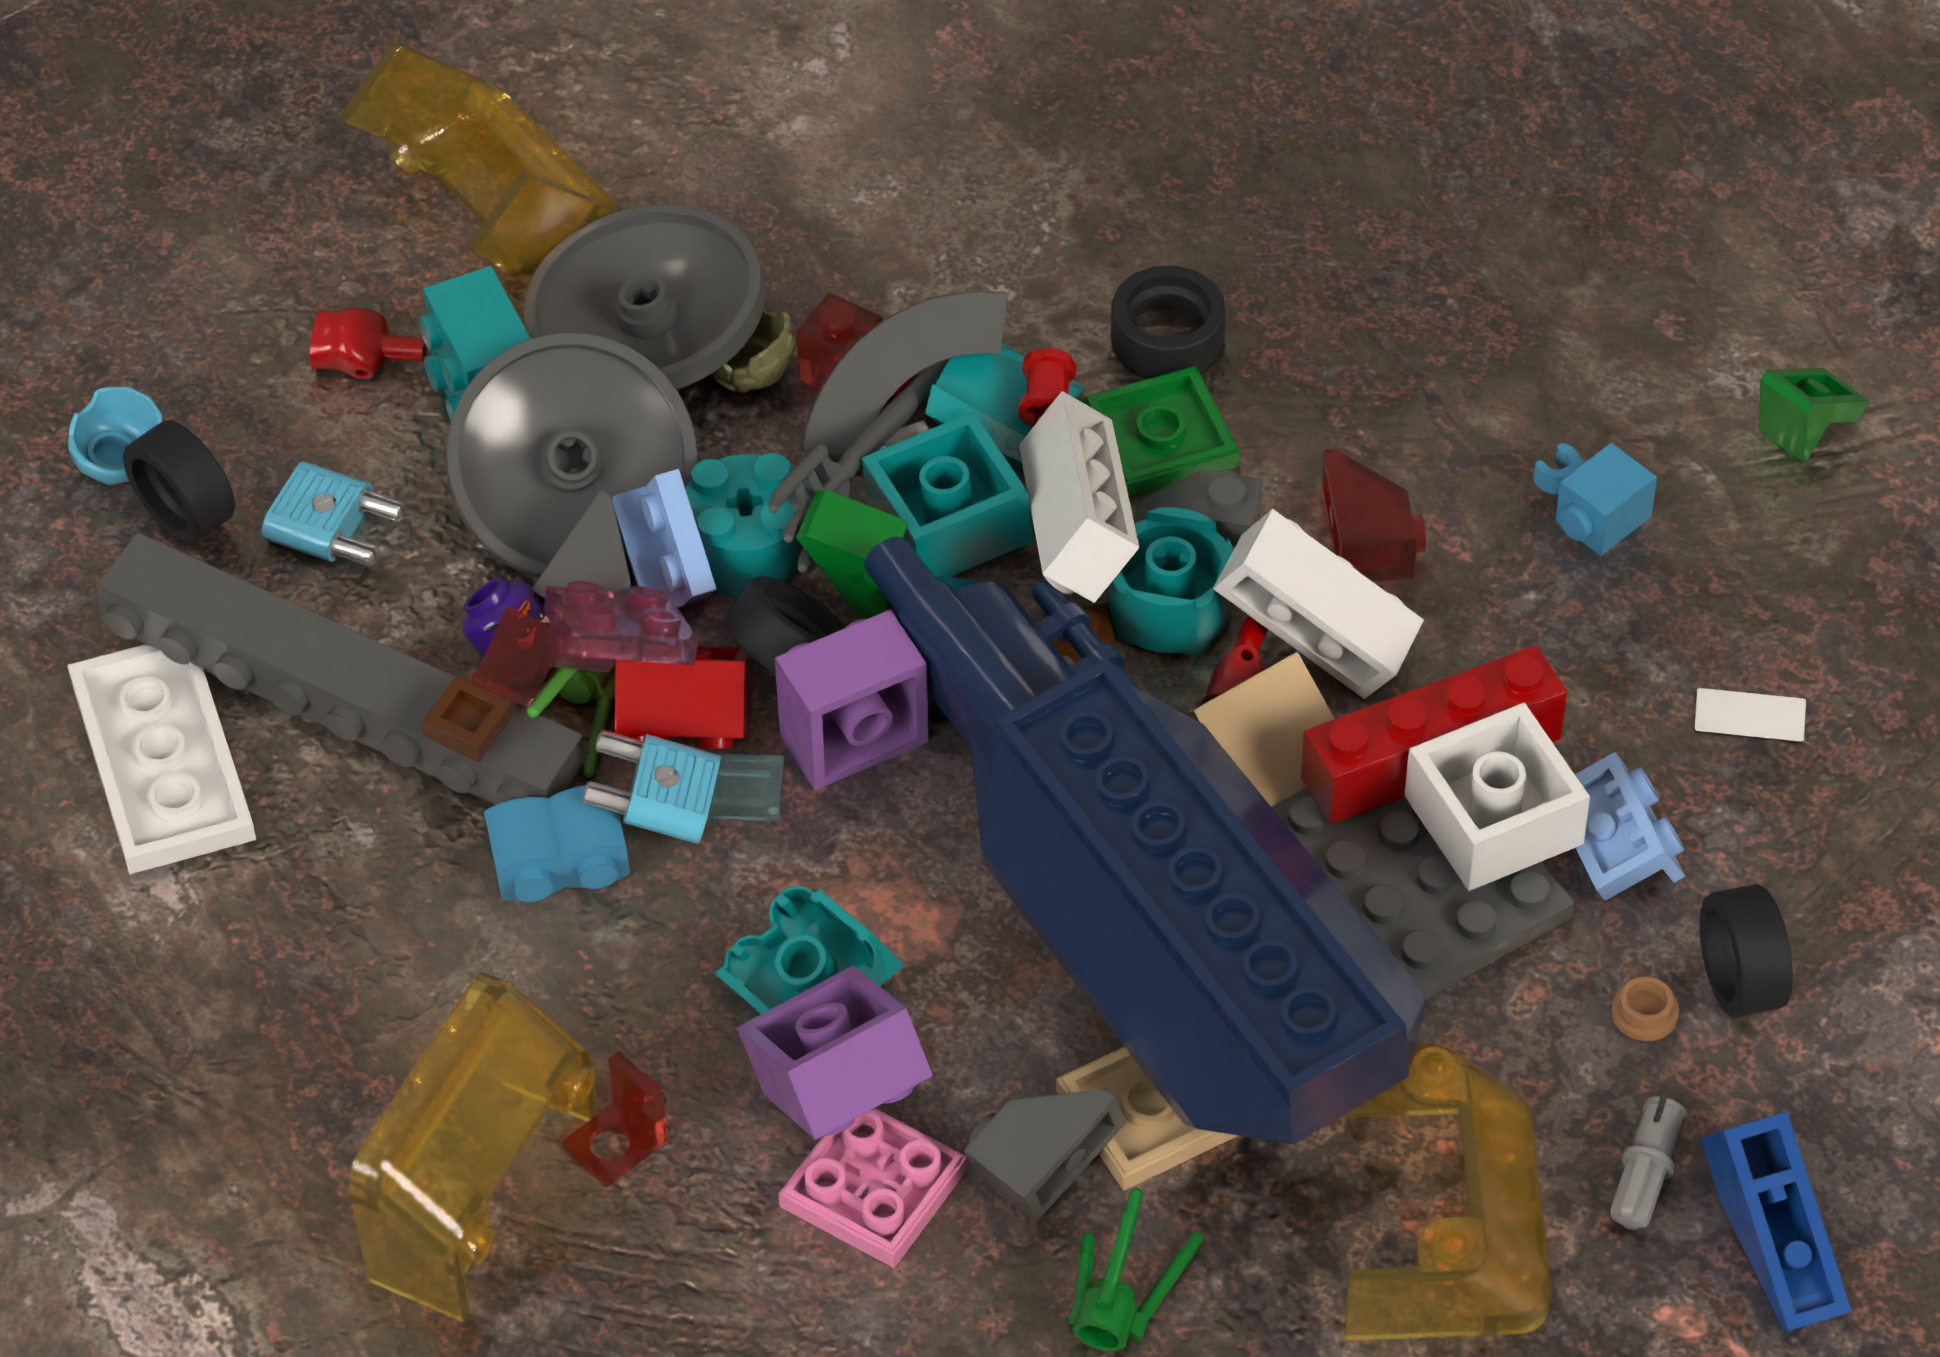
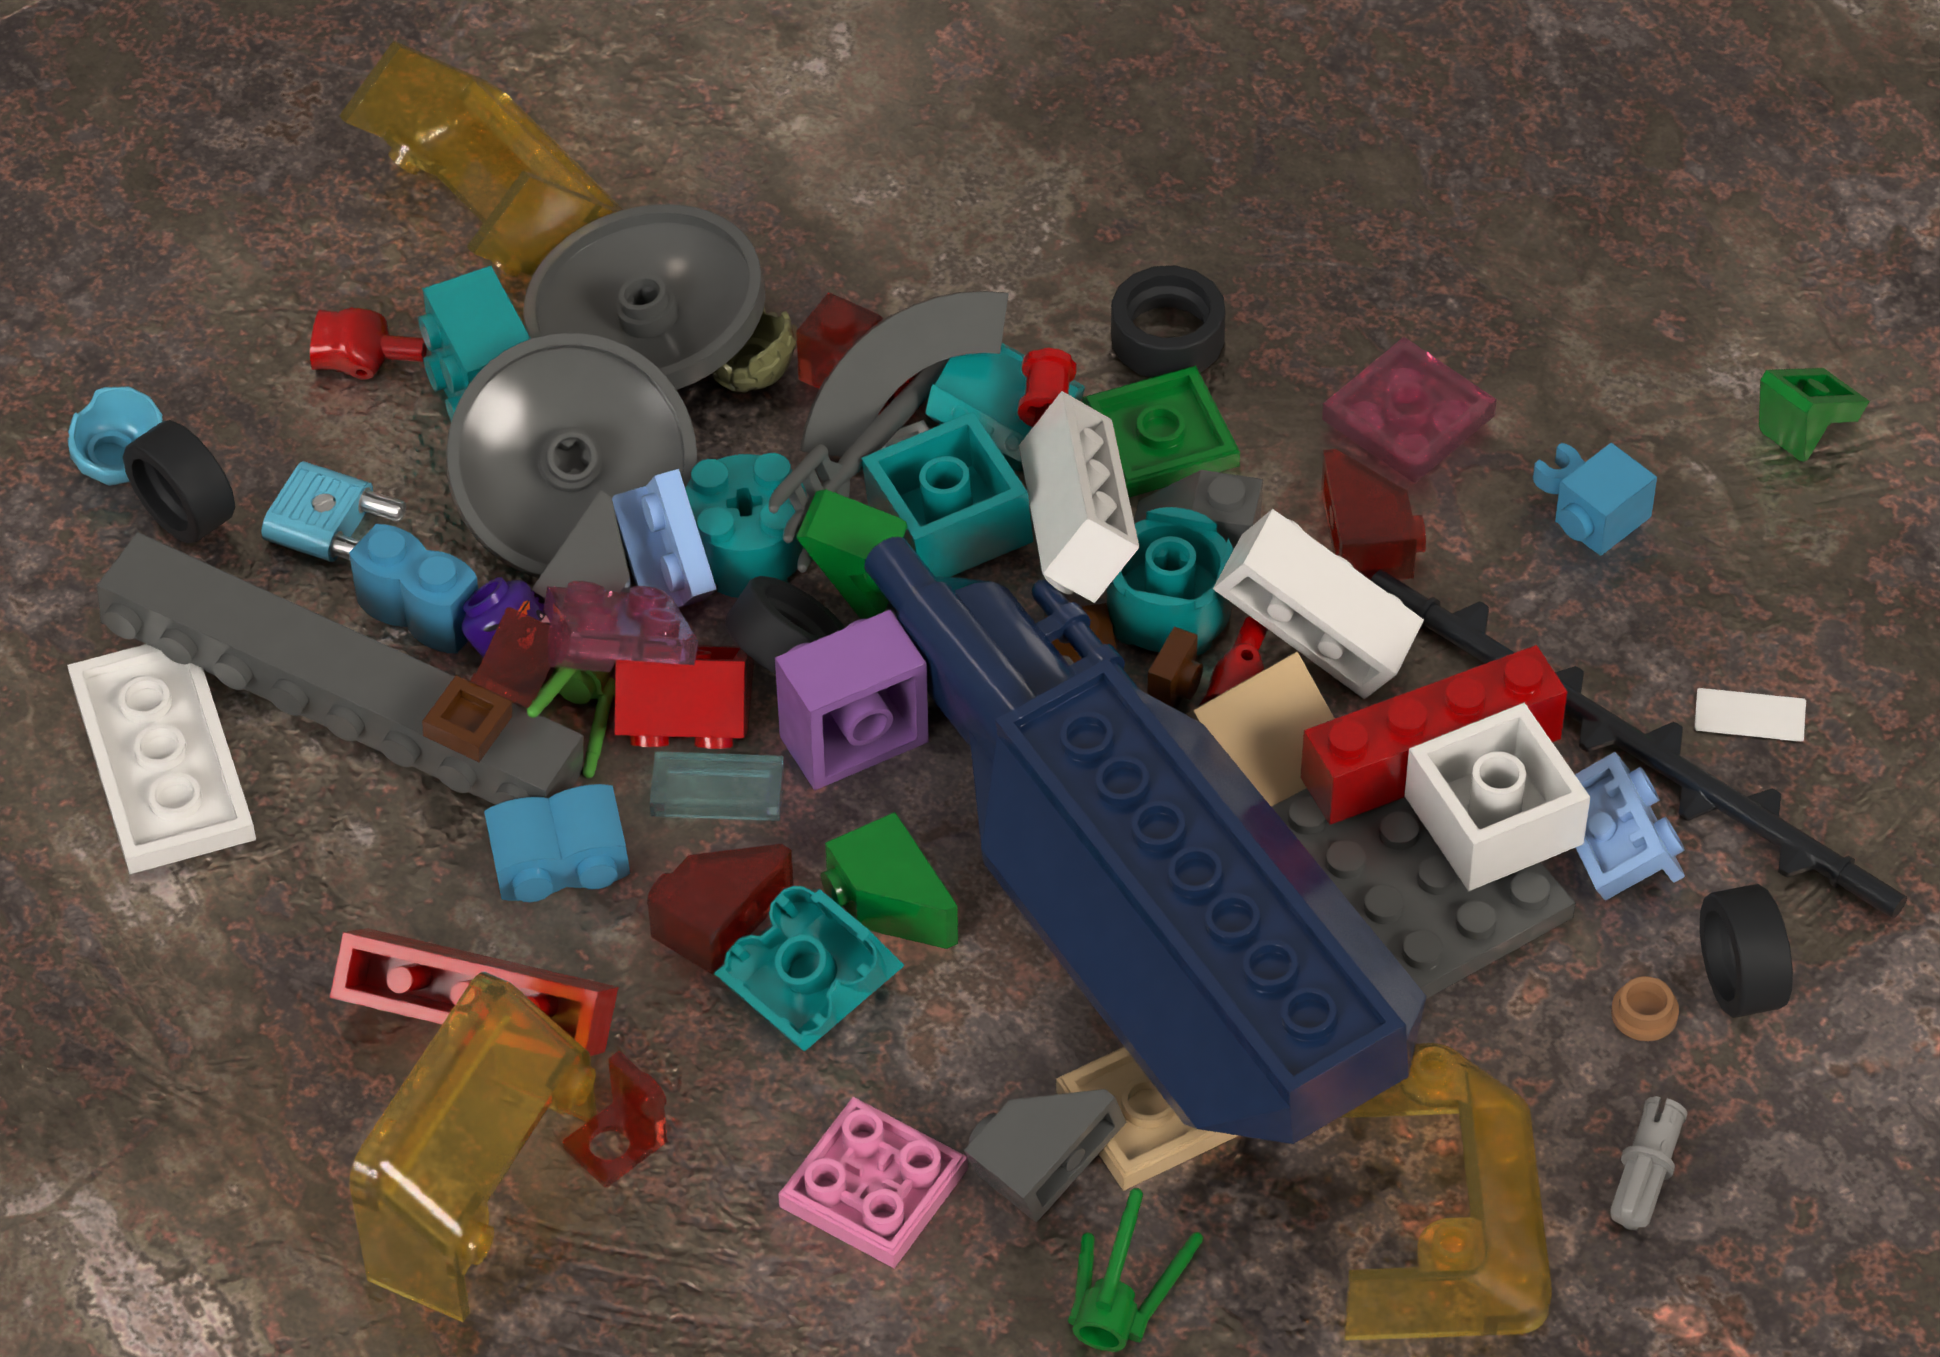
(412, 586): none -> dark azure brick
(430, 978): none -> red brick
(668, 787): medium azure piece -> none
(717, 900): none -> clear red slope
(835, 1052): medium lavender brick -> none
(890, 884): none -> green slope
(1175, 670): none -> reddish brown plate
(1409, 409): none -> clear pink plate
(1662, 752): none -> black plant
(1777, 1219): blue slope -> none

